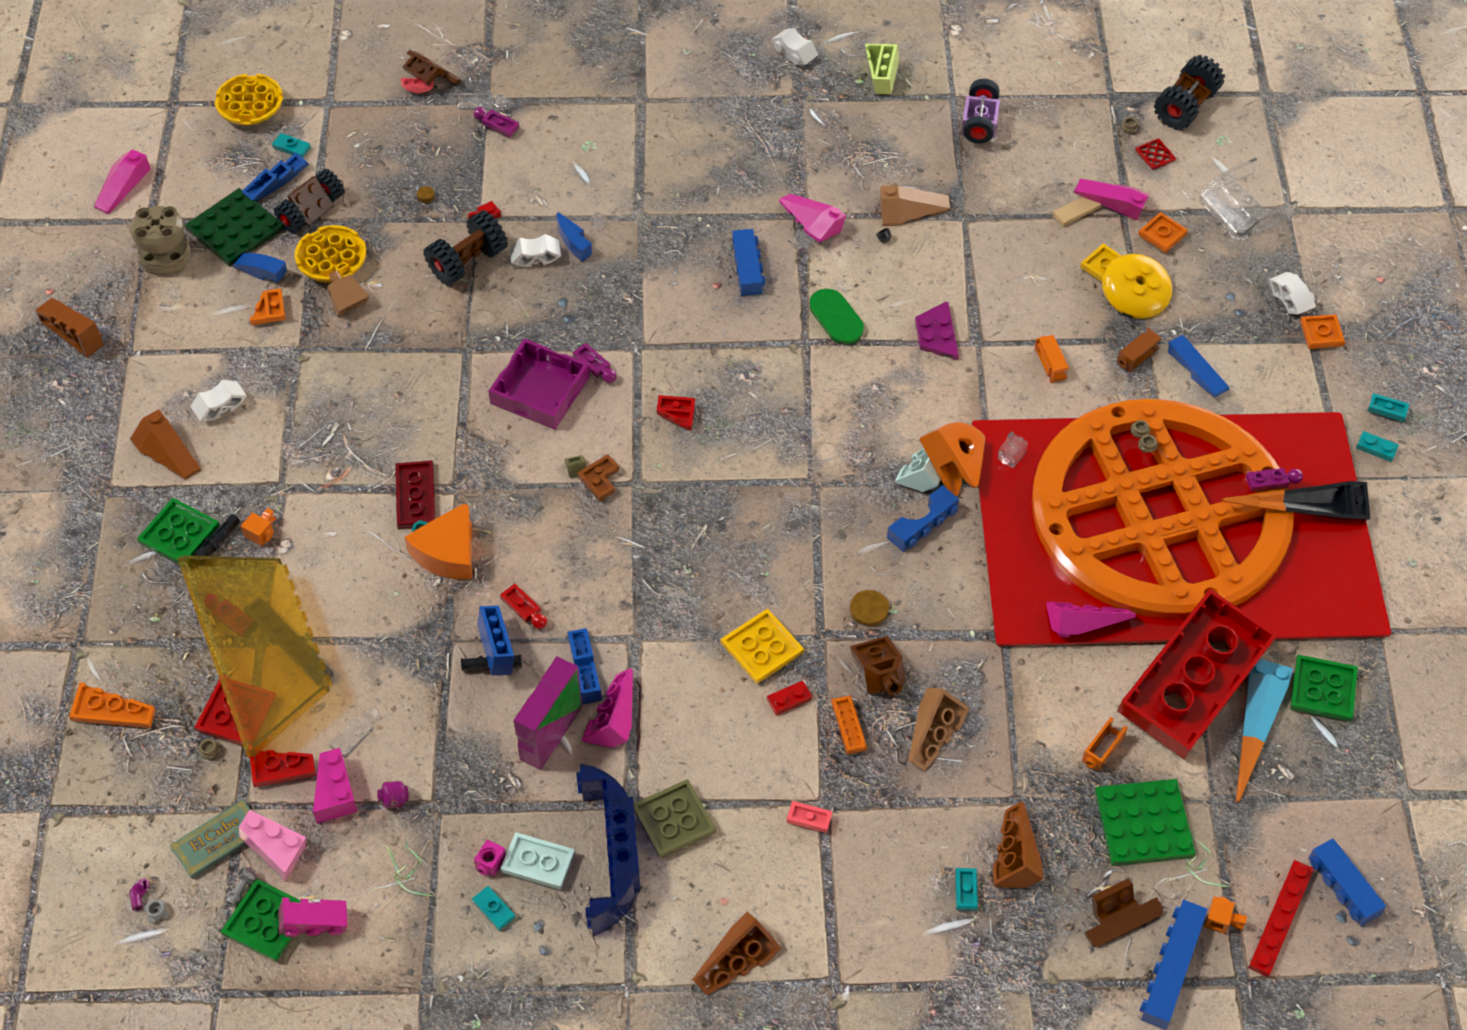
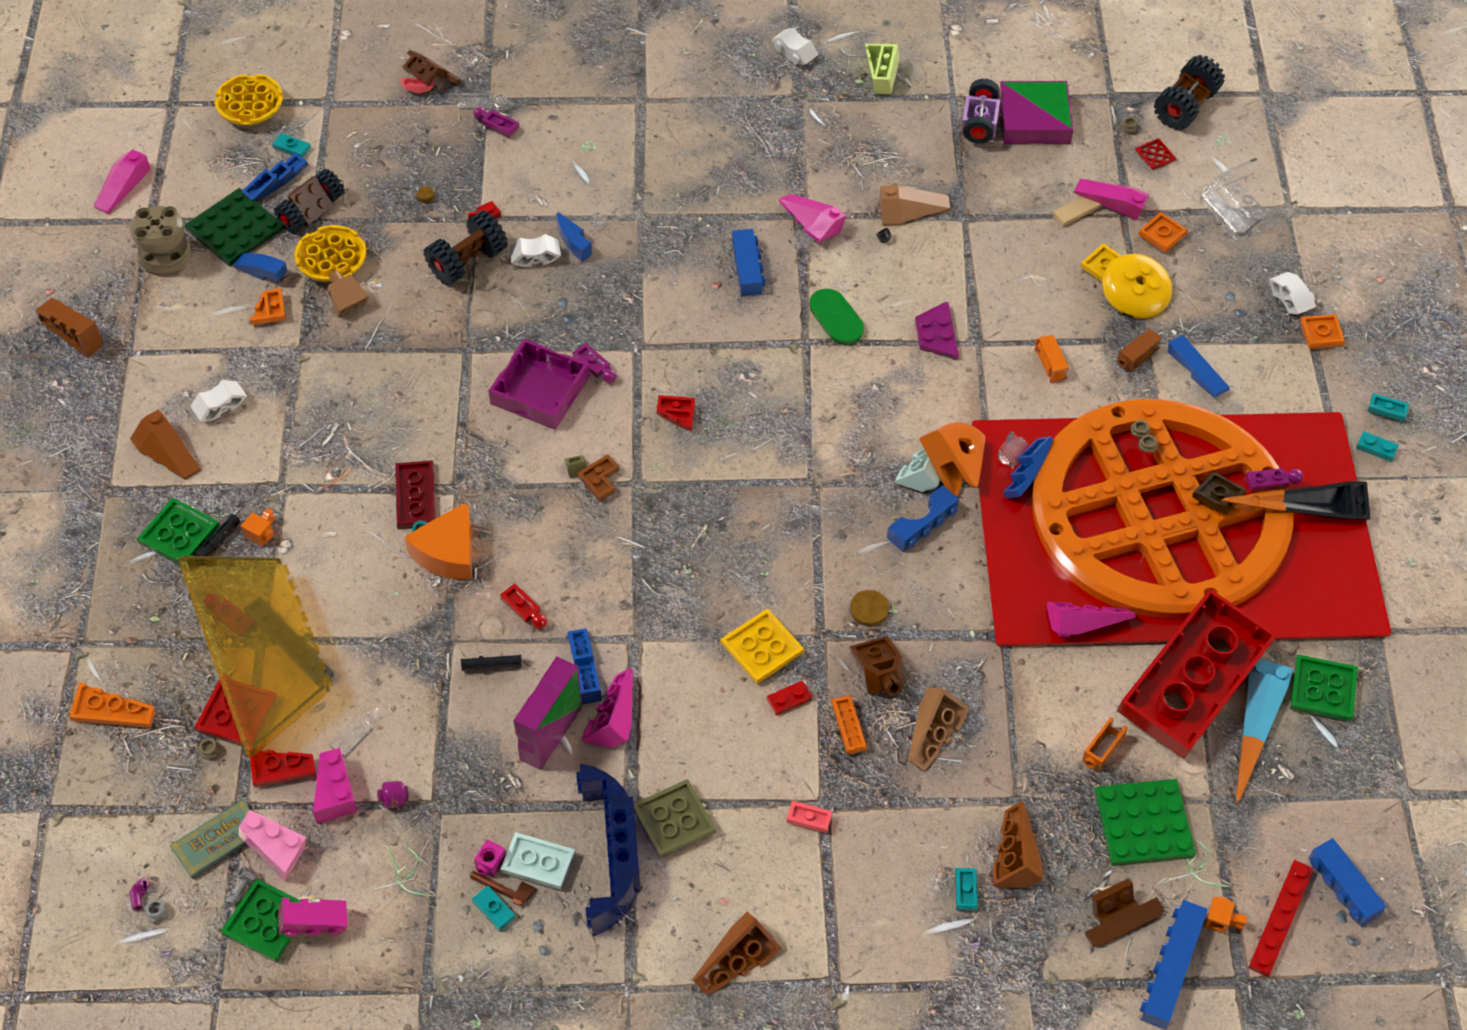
(495, 640): blue brick -> none
(519, 897): none -> copper piece
(1030, 465): none -> blue slope
(1035, 112): none -> magenta tile
(1215, 489): none -> dark brown plate

